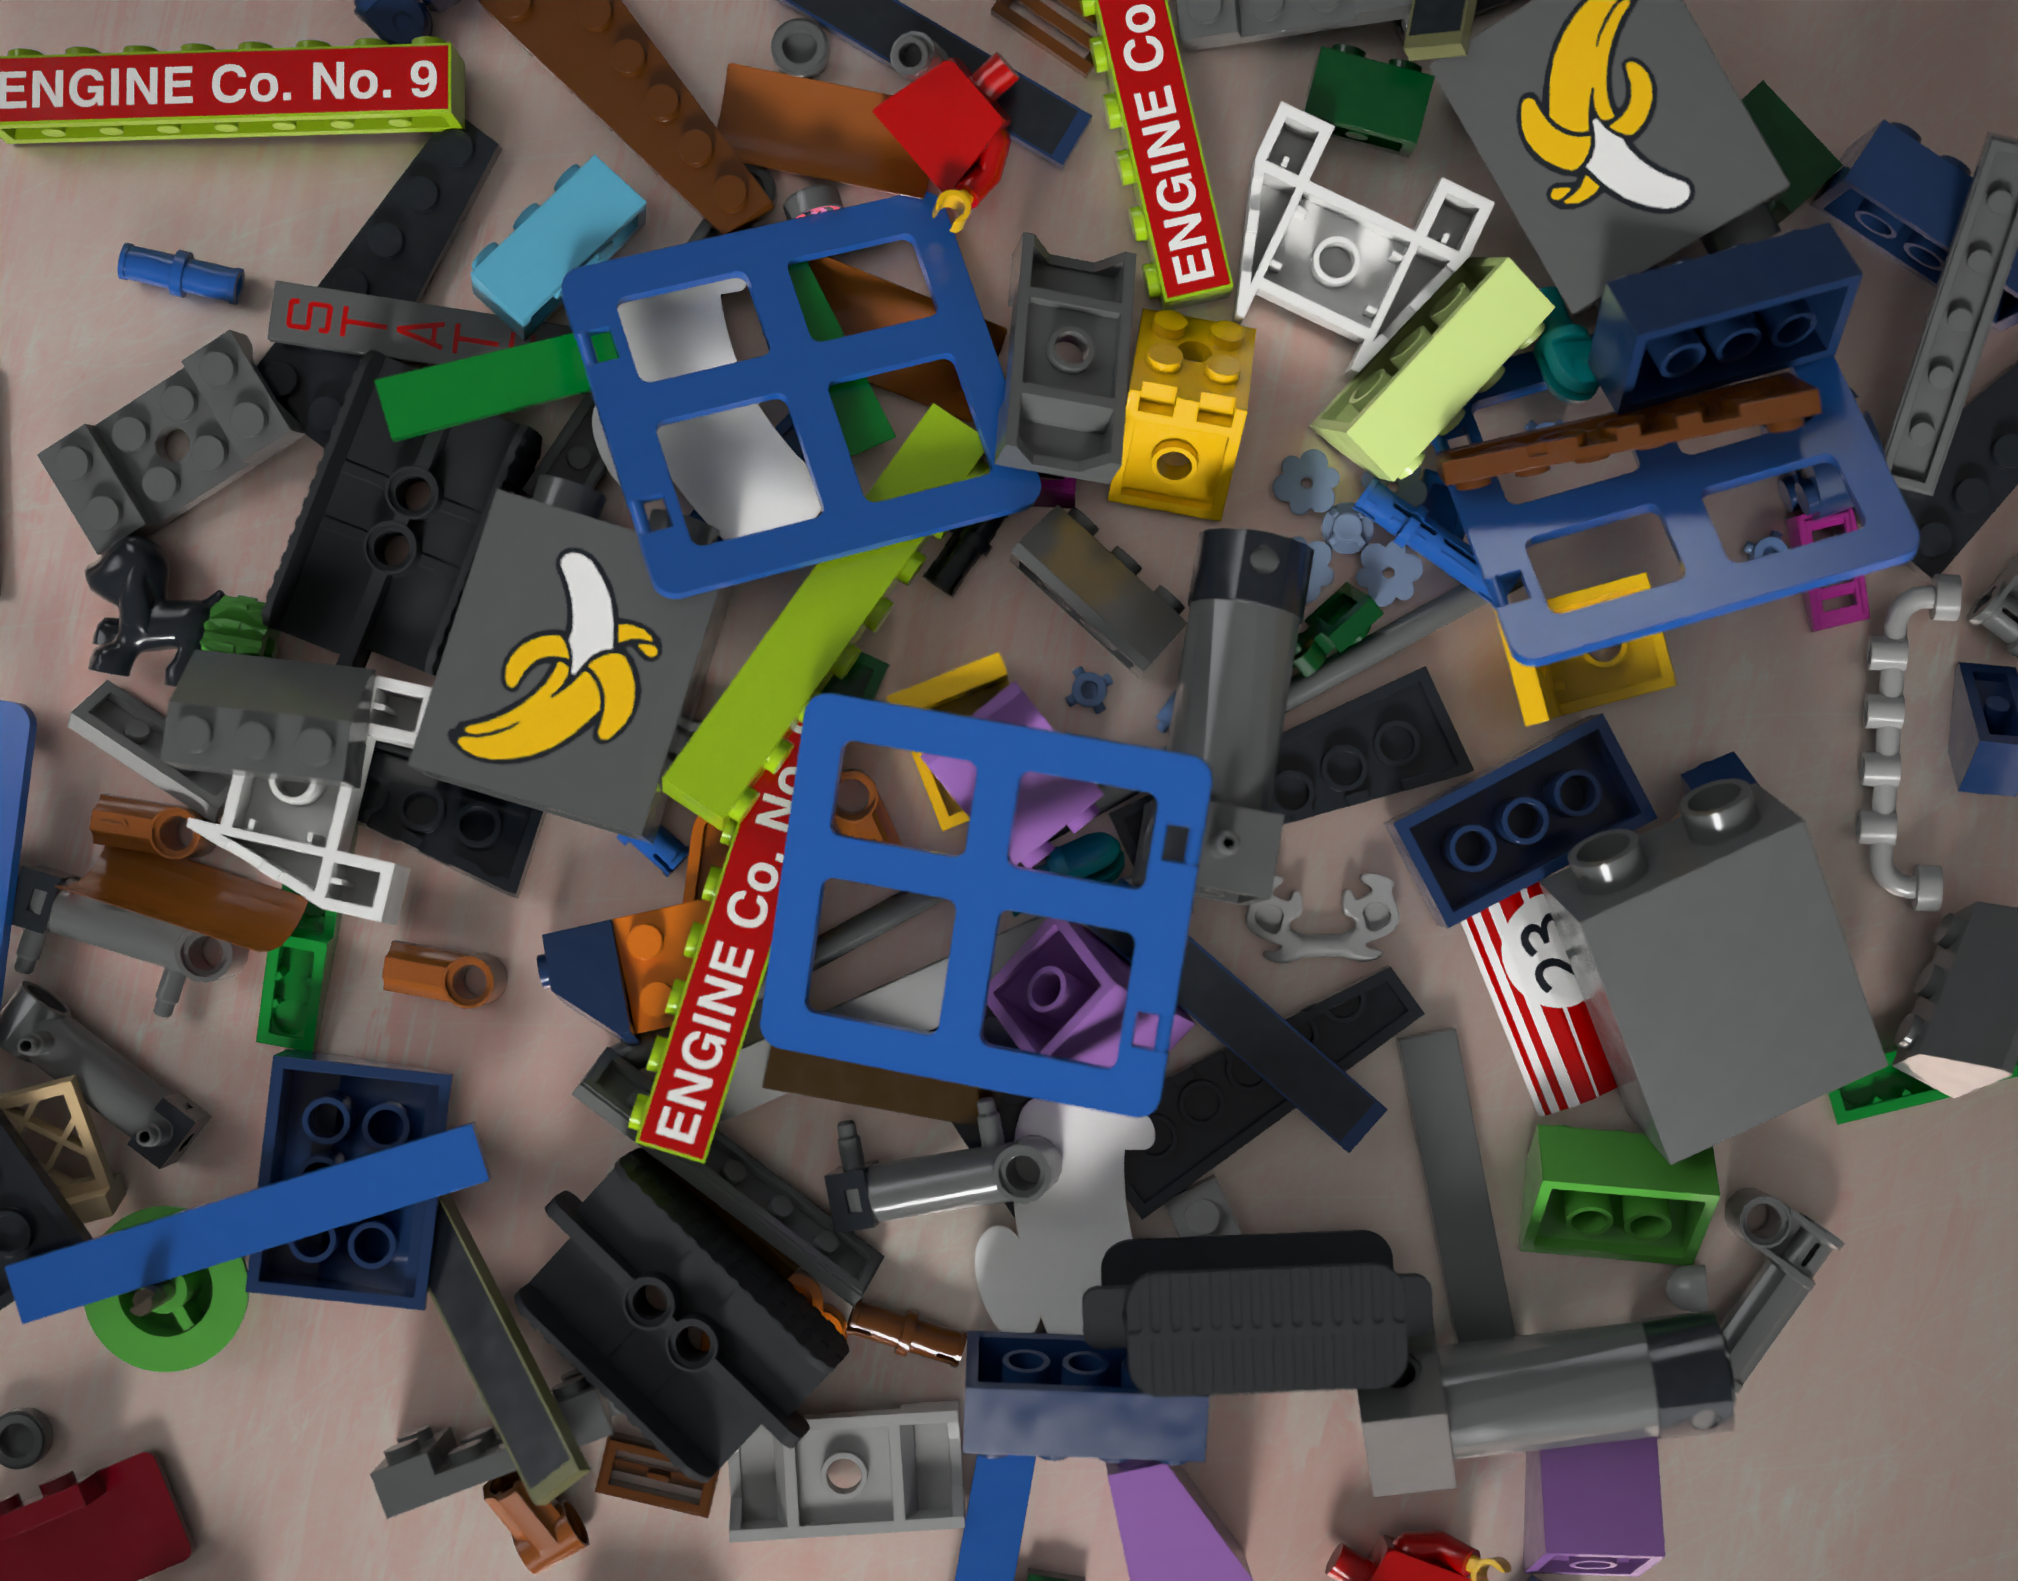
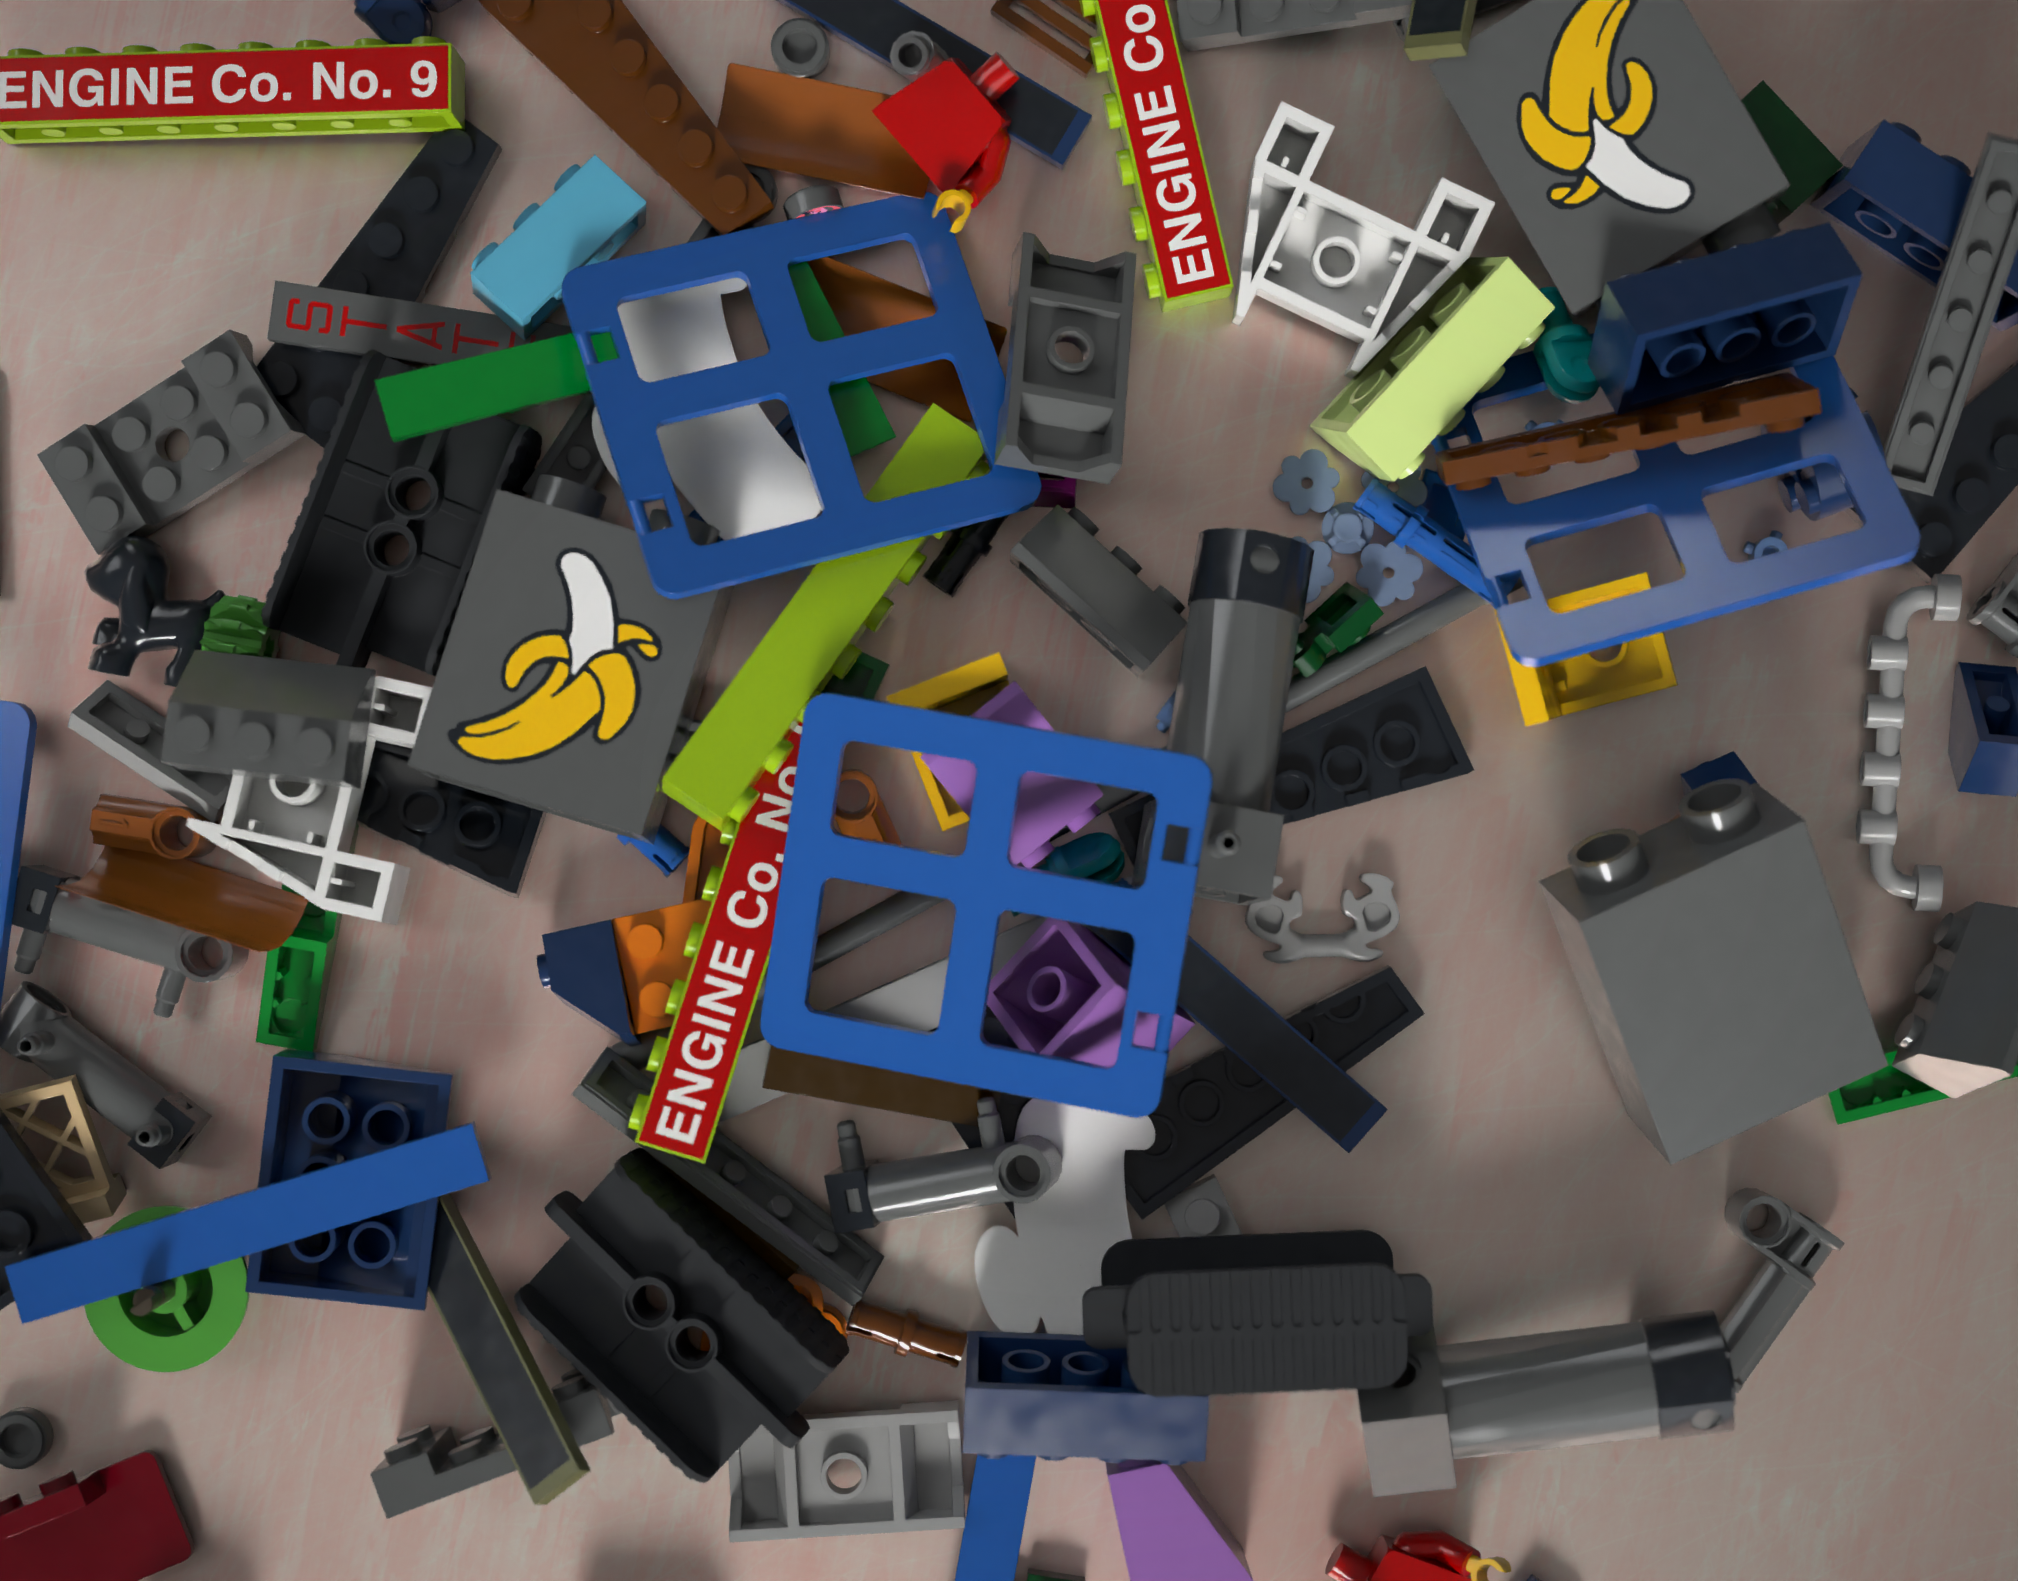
(181, 273): blue pin -> none
(440, 974): dark orange piece -> none
(539, 1532): dark orange piece -> none
(649, 1495): reddish brown tile -> none
(1089, 690): medium blue piece -> none
(1184, 410): yellow bracket -> none
(1369, 99): dark green brick -> none
(1455, 1186): dark grey tile -> none
(1518, 819): dark blue brick -> none
(1539, 1001): sticker -> none
(1593, 1509): medium lavender slope -> none
(1614, 1197): bright green slope -> none
(1688, 1288): light grey hinge -> none
(1800, 533): magenta slope -> none

